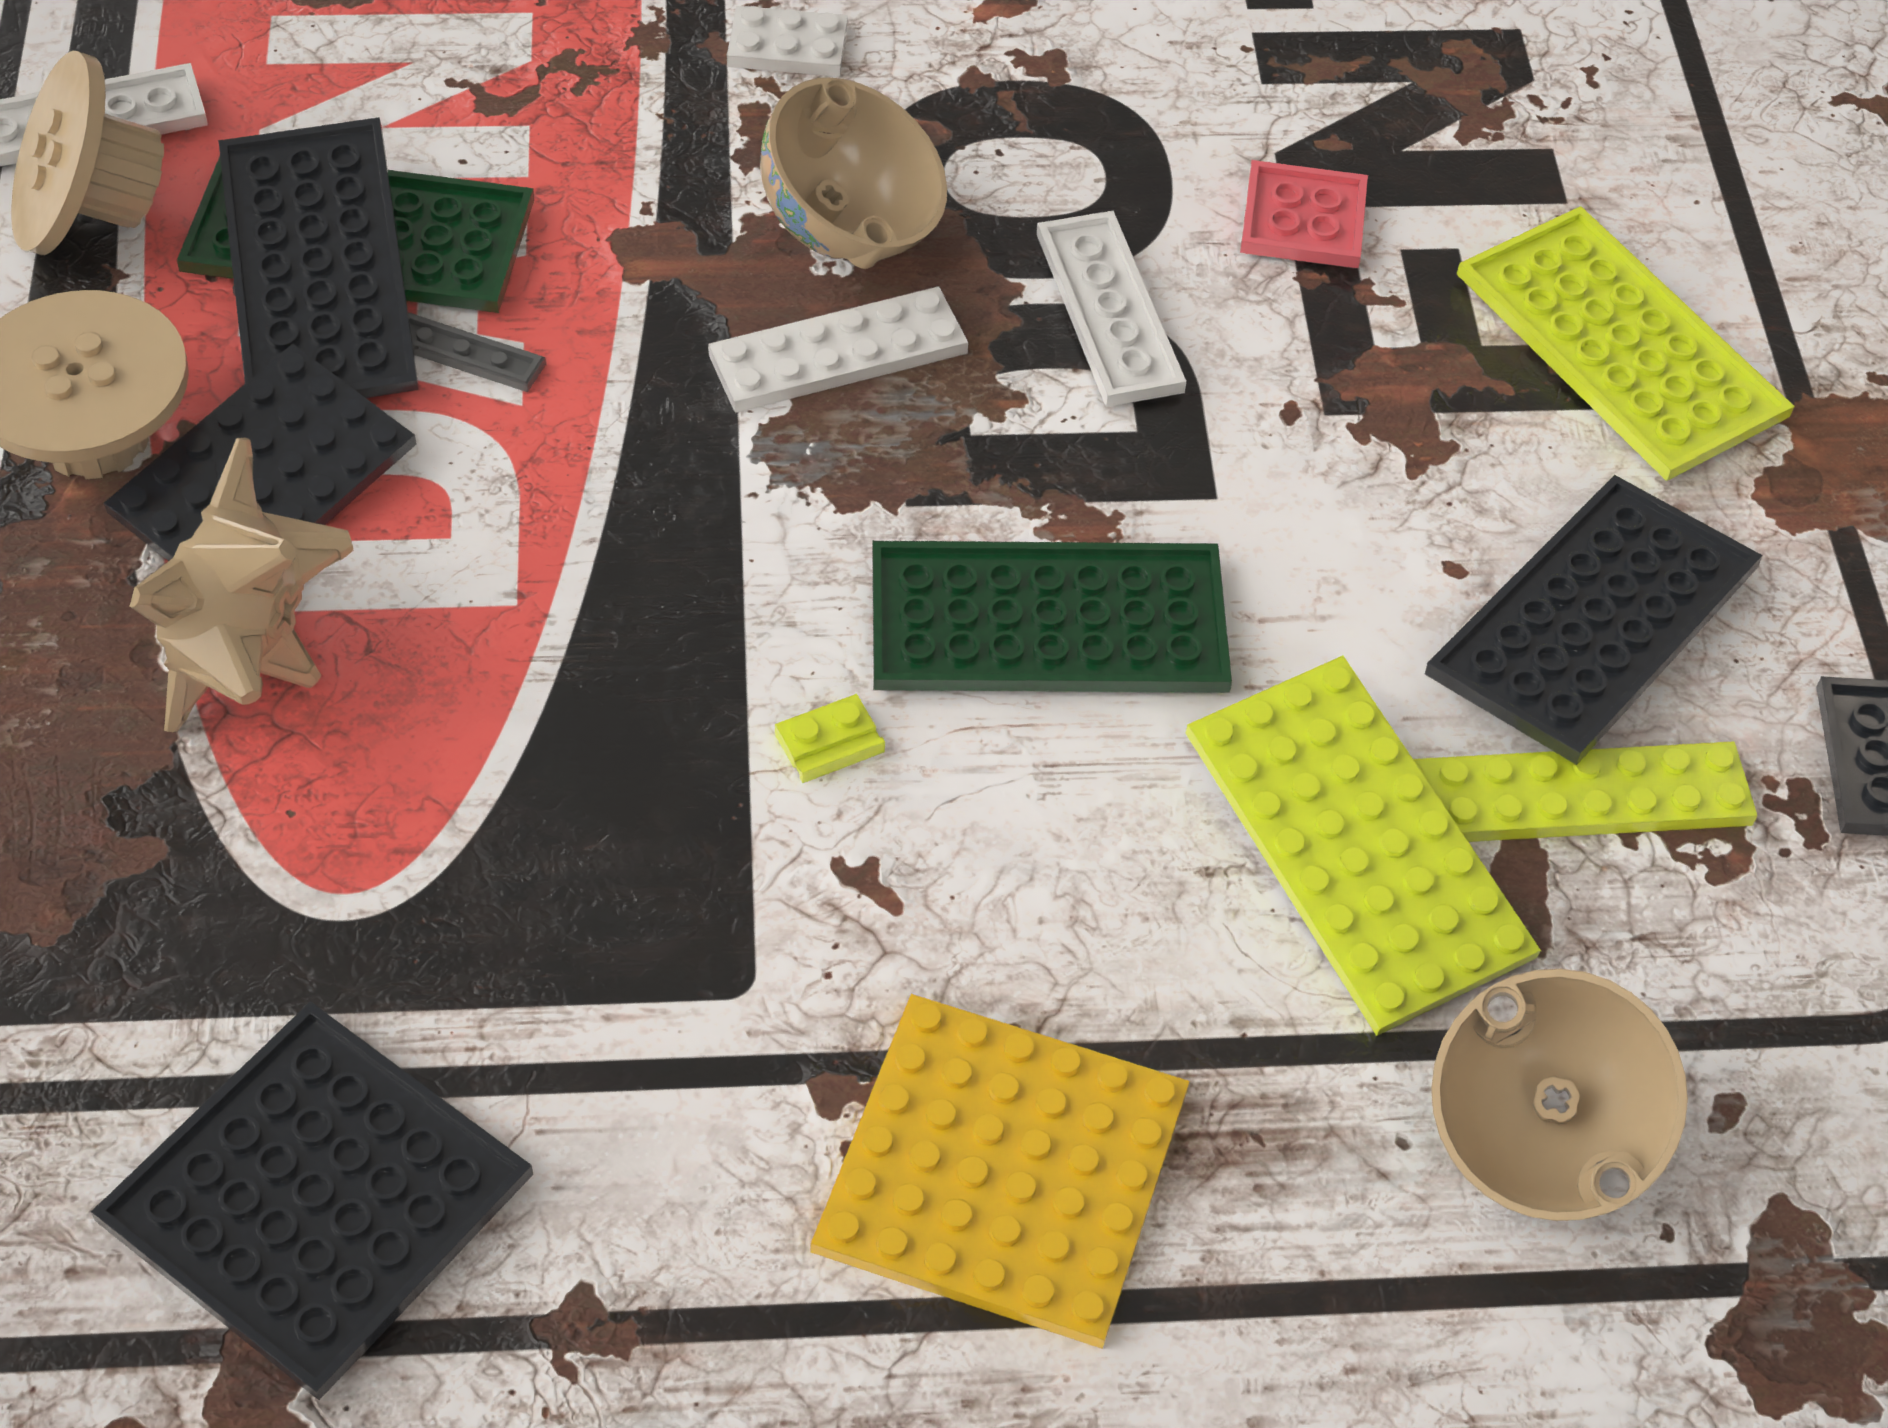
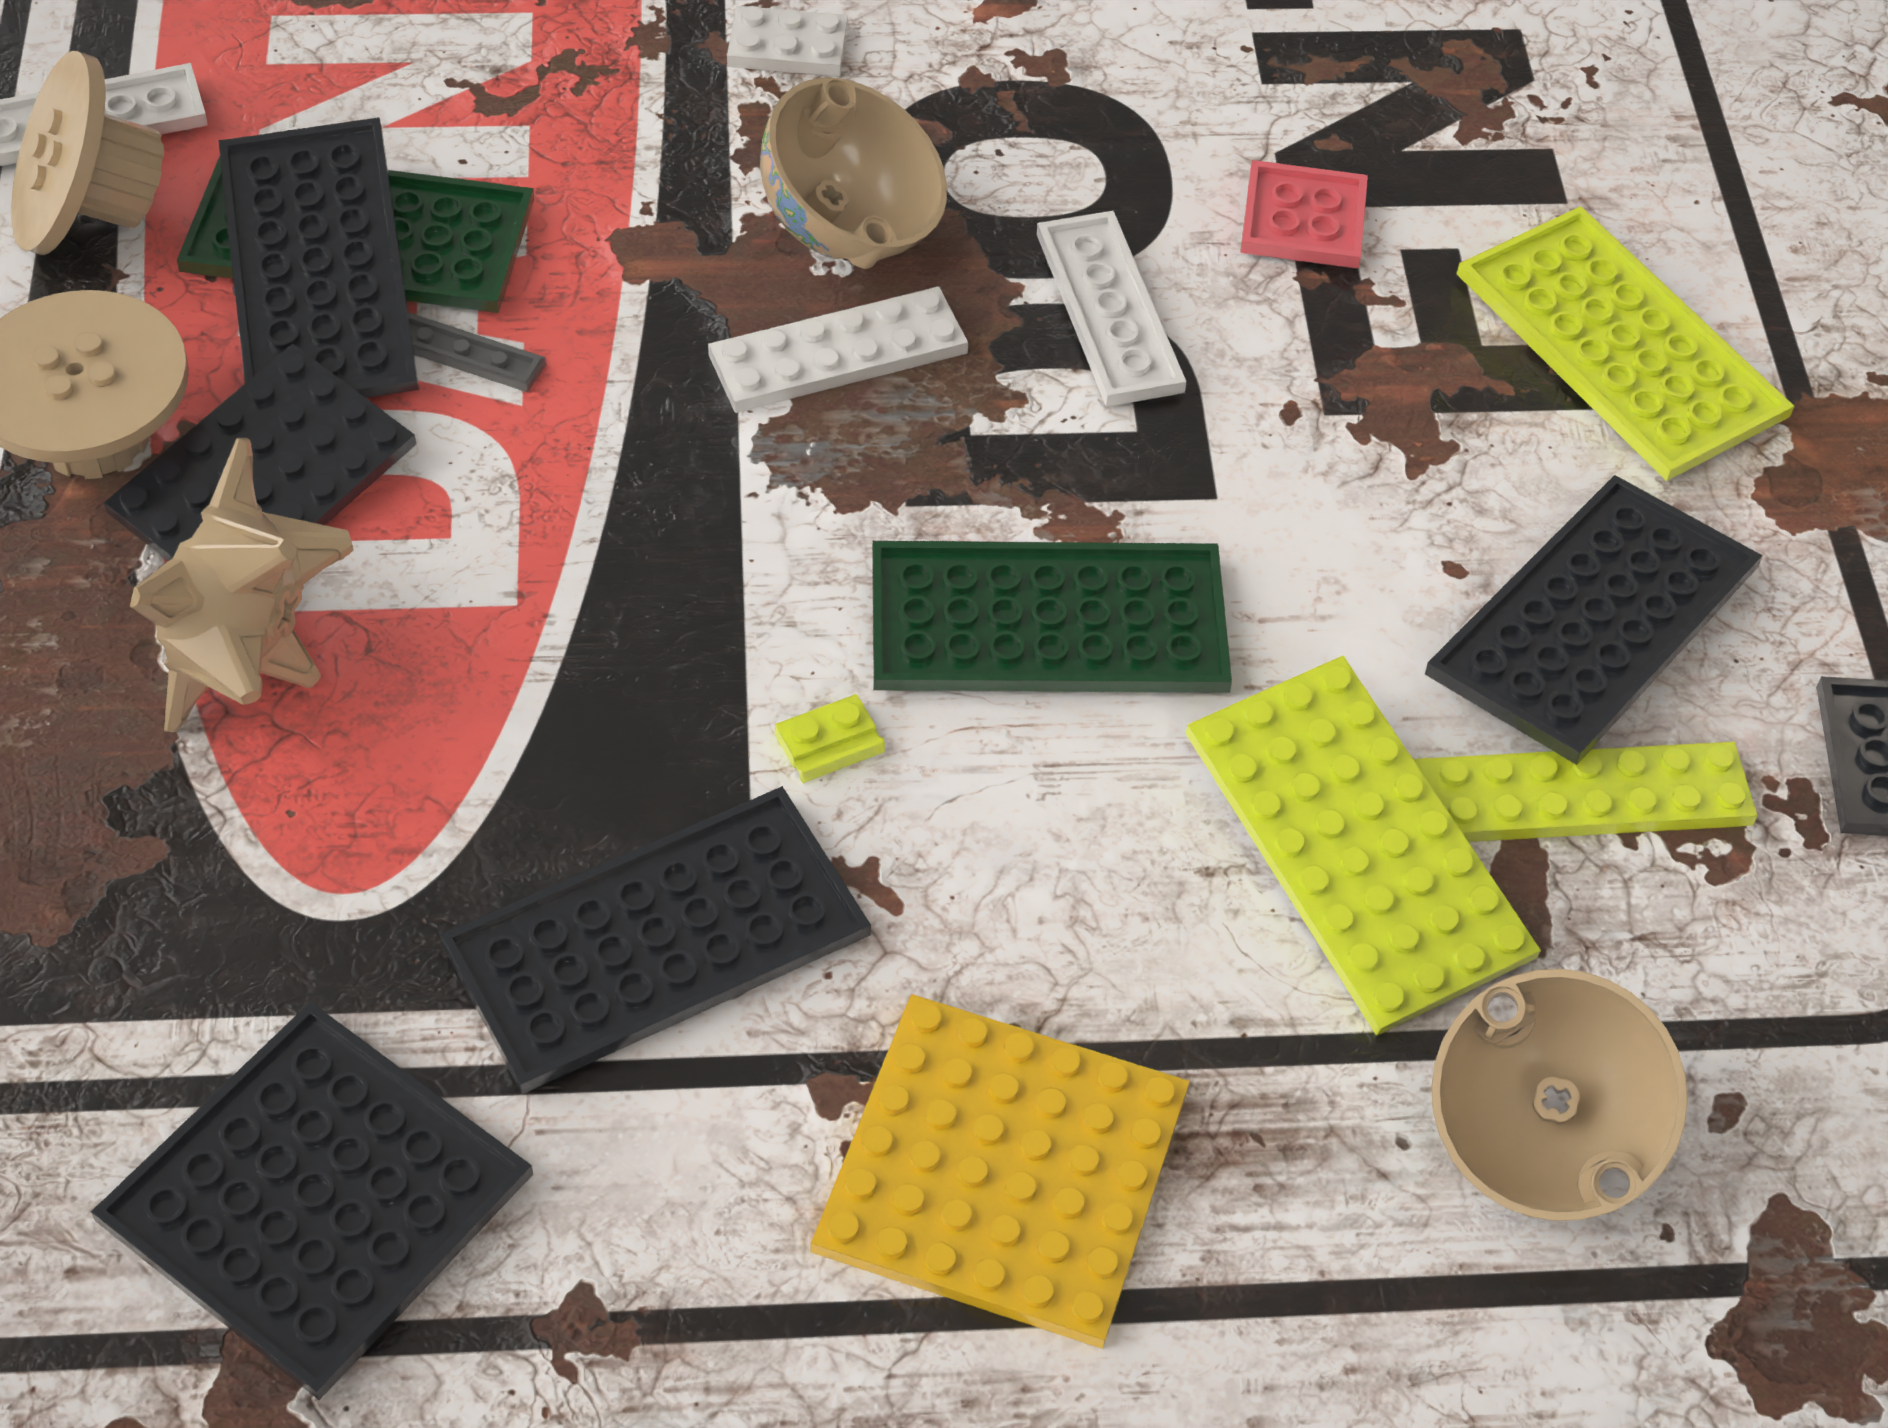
(653, 938): none -> black plate

